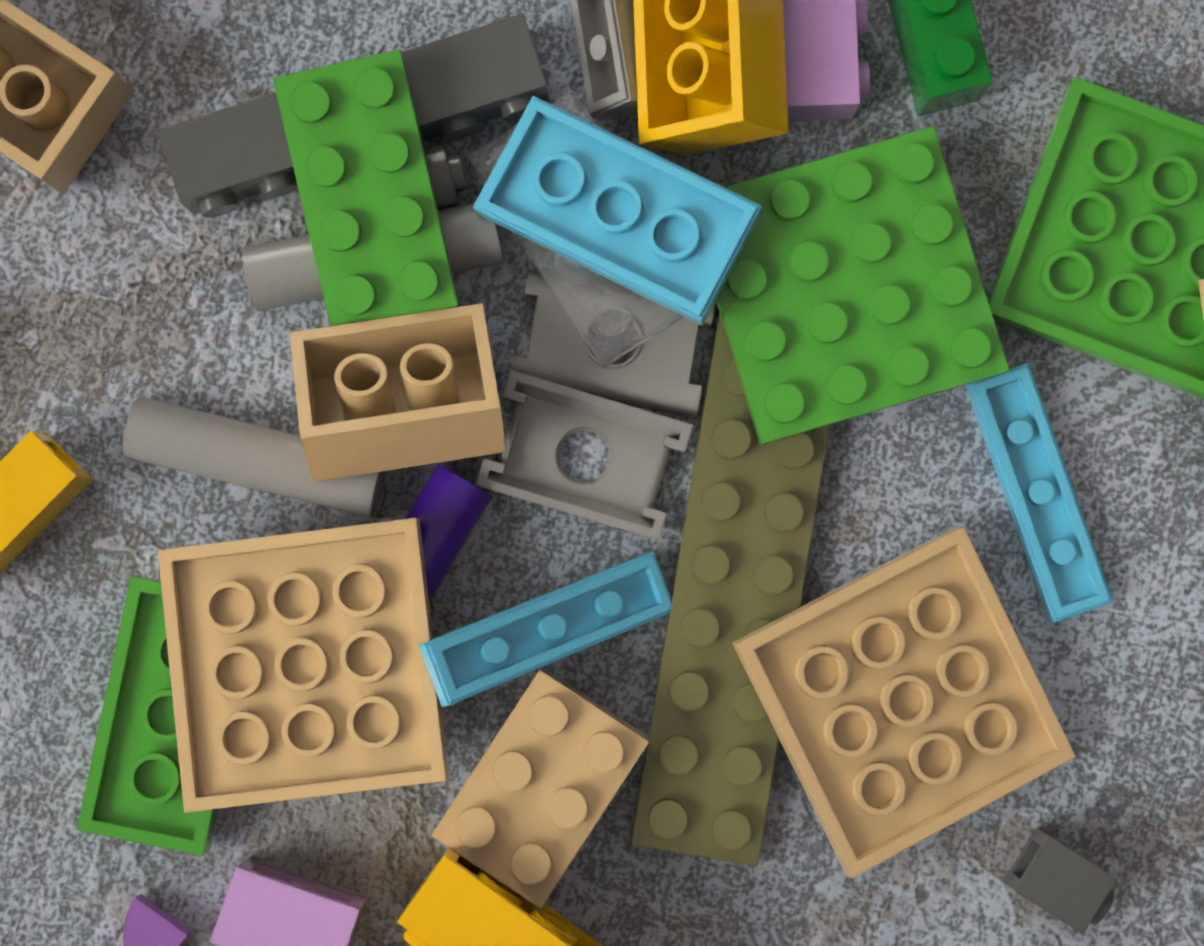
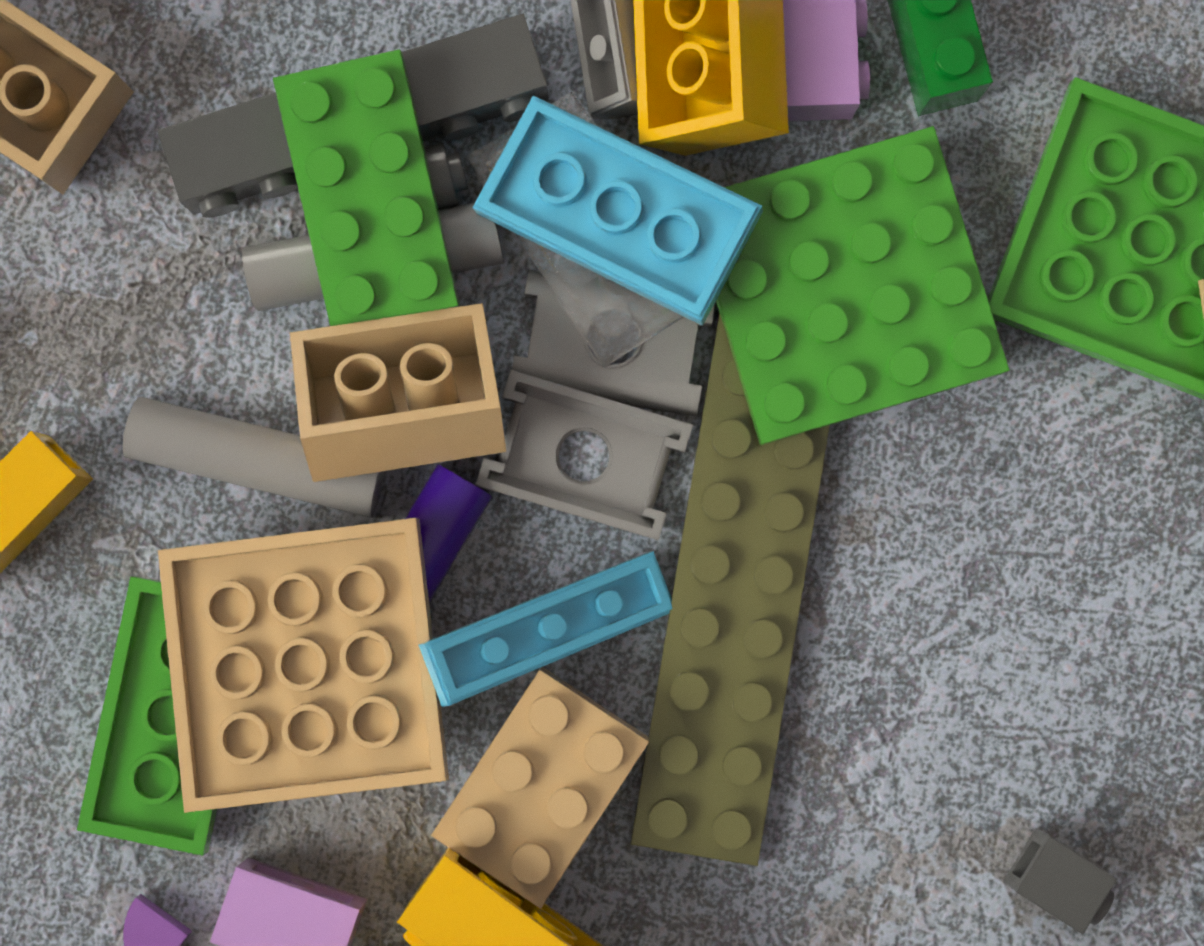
(904, 700): tan plate -> none
(1039, 494): medium azure tile -> none

